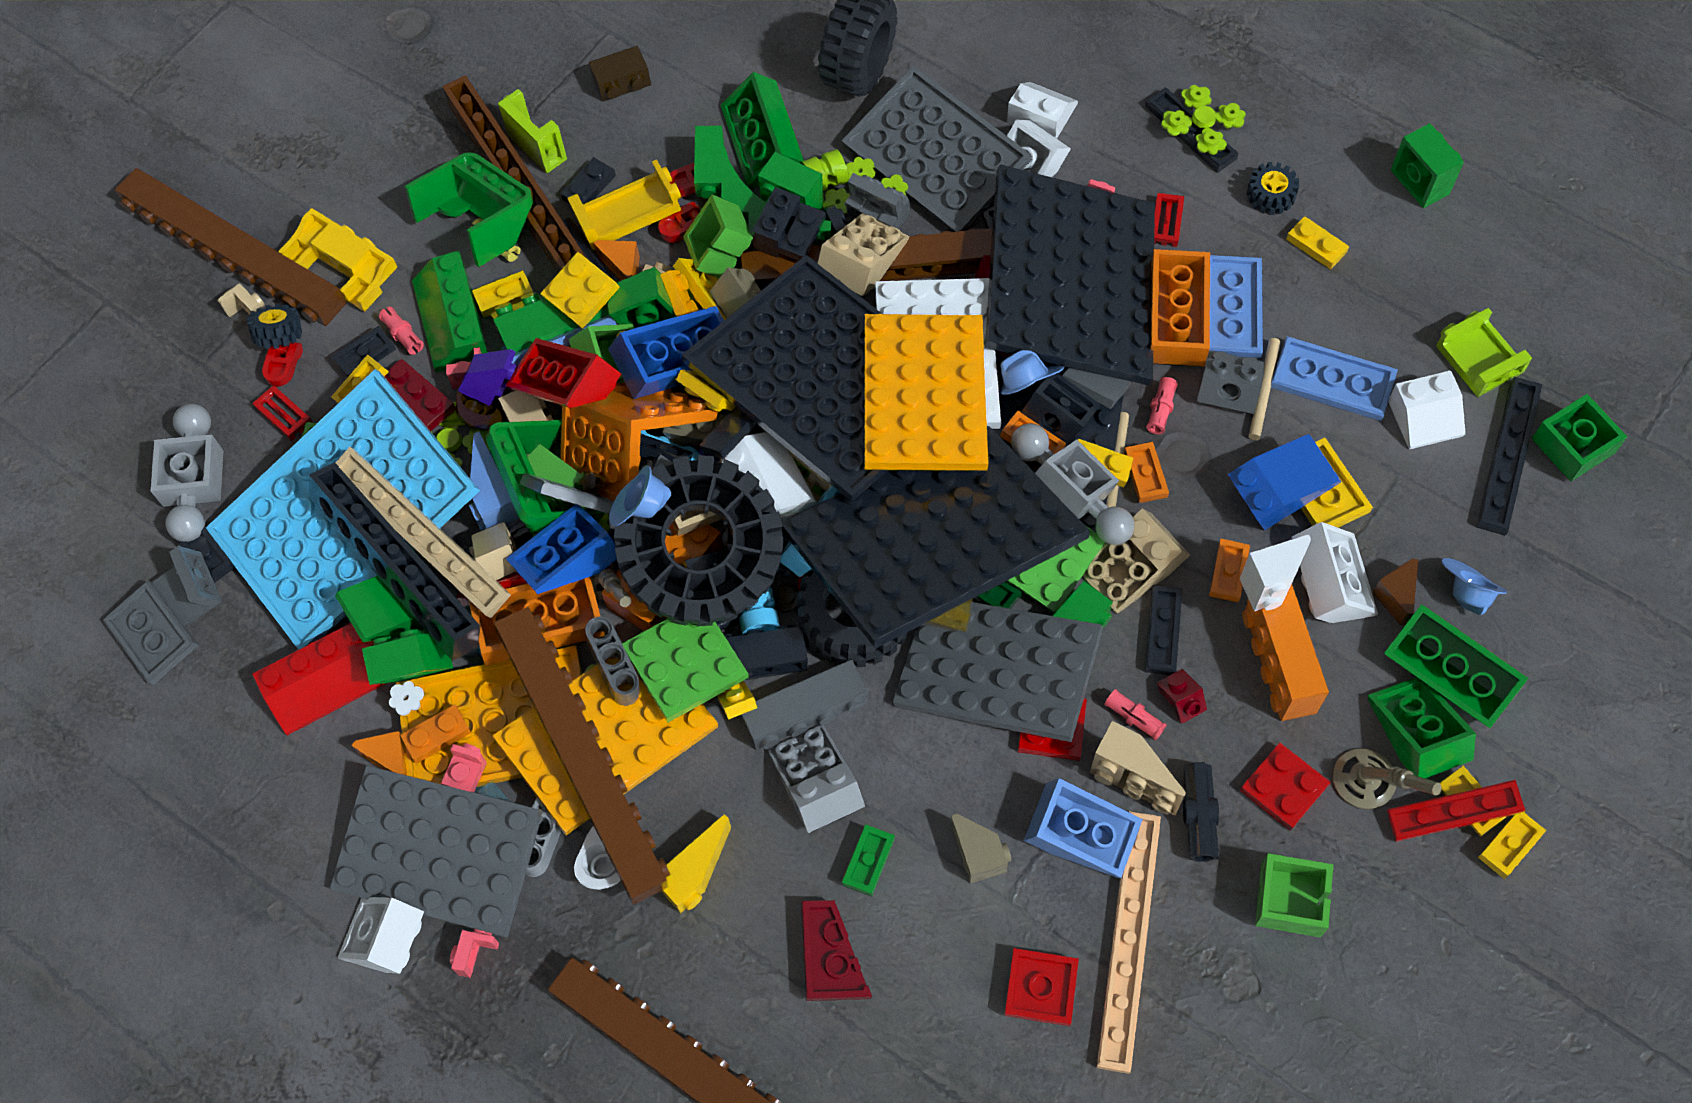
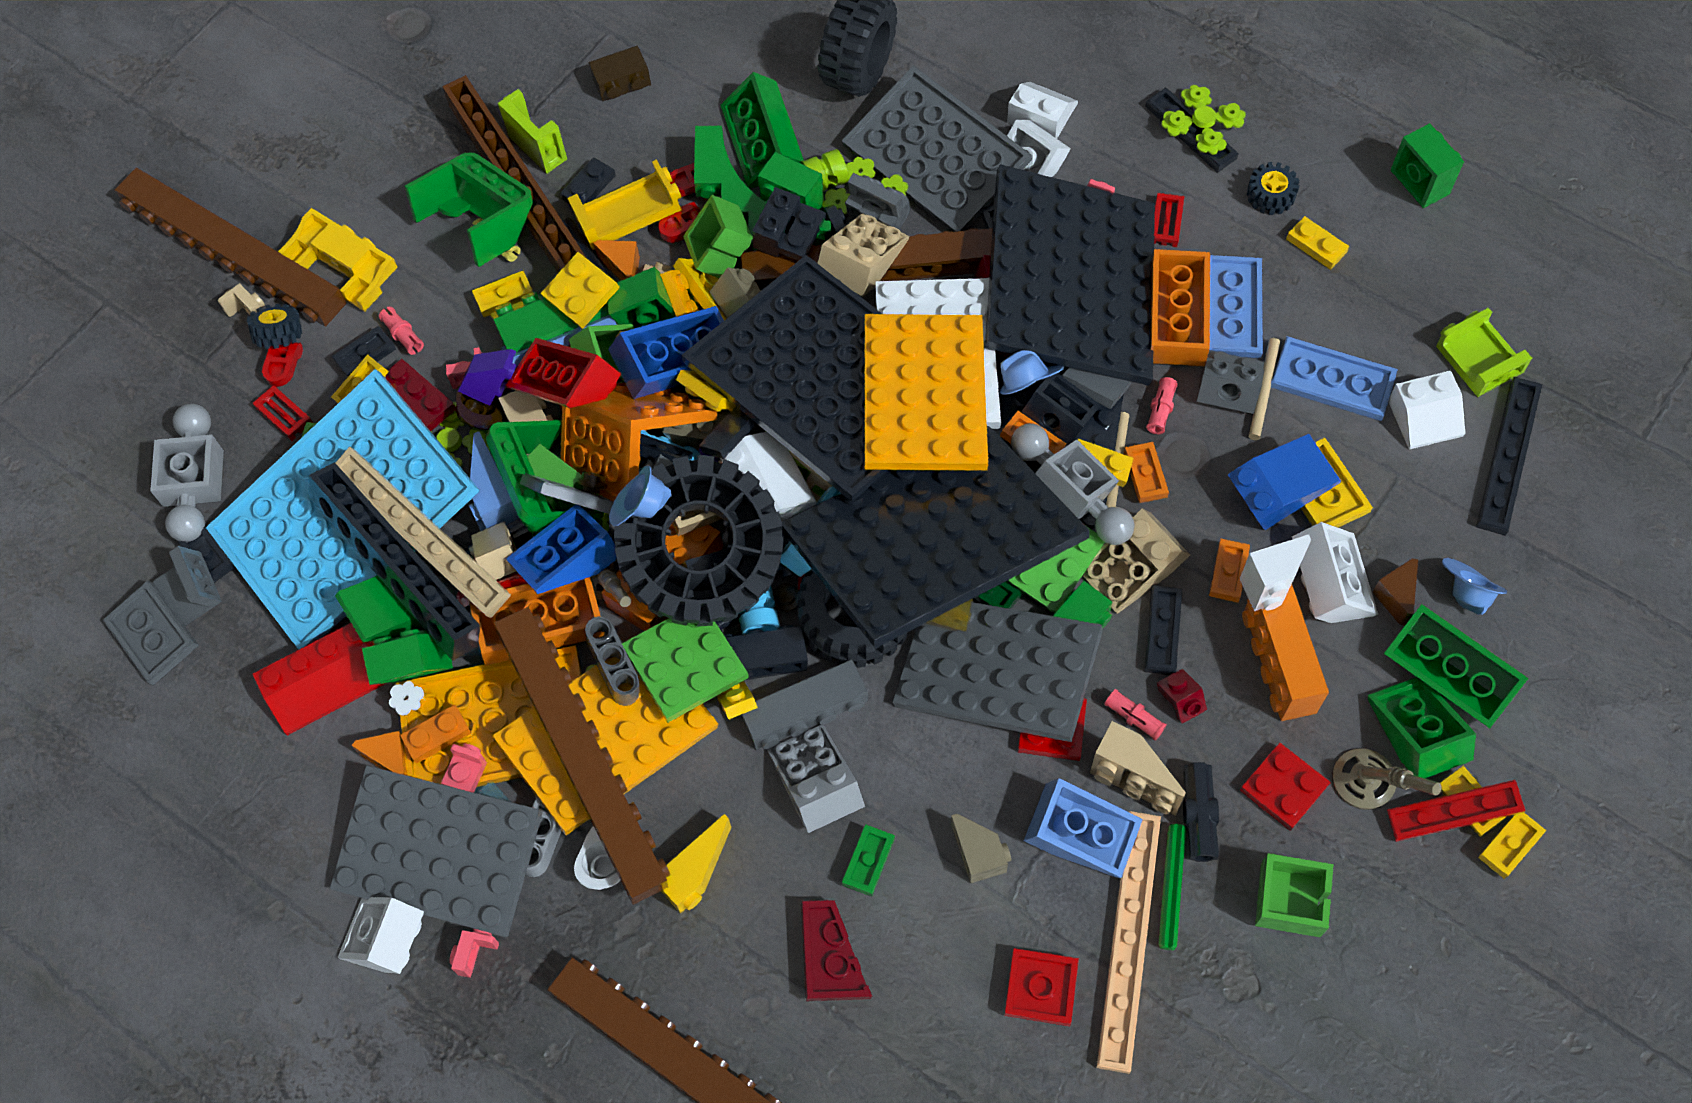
(448, 311): green slope -> none
(1172, 887): none -> green axle
(1579, 437): green brick -> none

